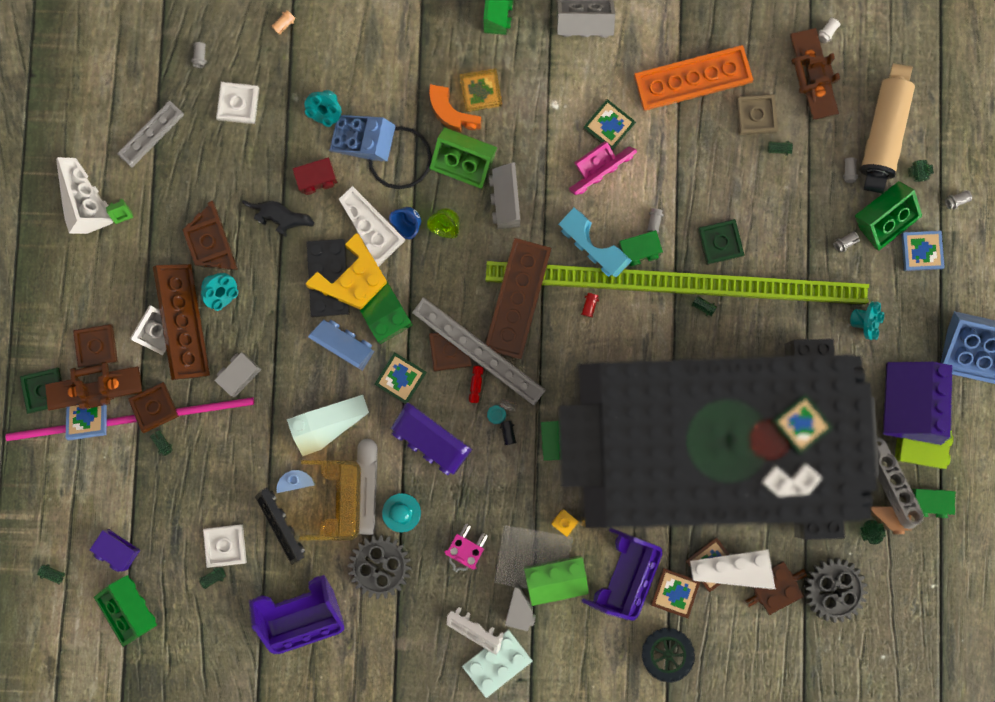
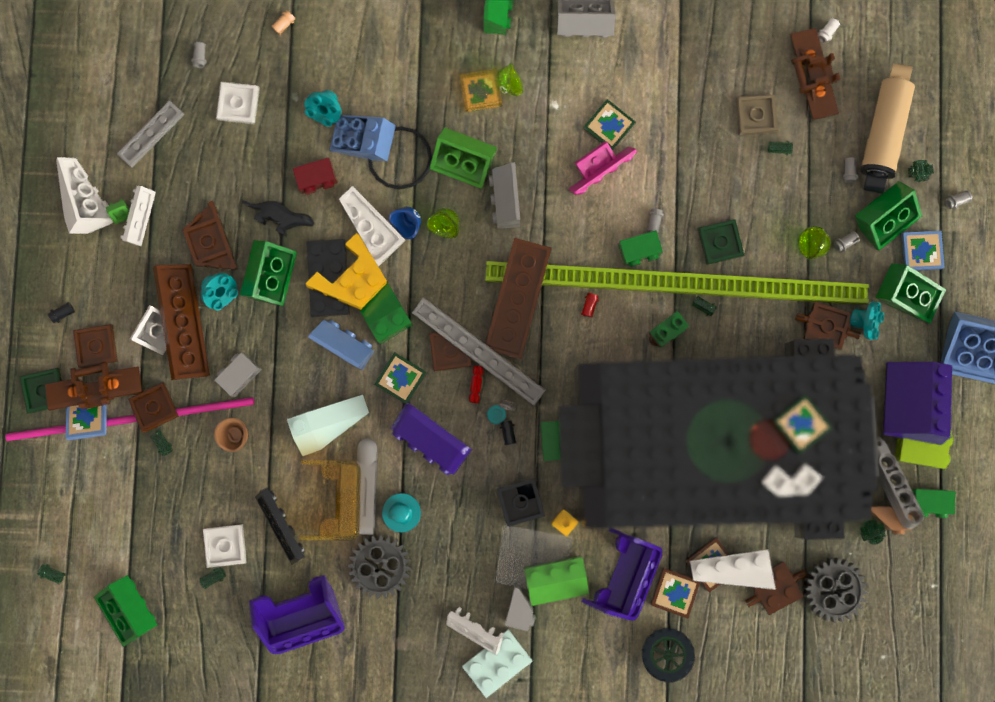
(61, 312): none -> black pin
(114, 550): dark purple piece -> none
(138, 215): none -> white plate
(231, 434): none -> medium nougat helmet
(268, 273): none -> green slope
(294, 480): light blue plate -> none
(447, 114): orange arch -> none
(464, 552): dark pink piece -> none
(509, 81): none -> clear neon green helmet
(520, 502): none -> black slope
(578, 227): medium azure arch -> none
(668, 330): none -> green hips
(693, 78): orange plate -> none
(814, 242): none -> clear neon green helmet
(827, 323): none -> reddish brown plate
(910, 292): none -> green slope

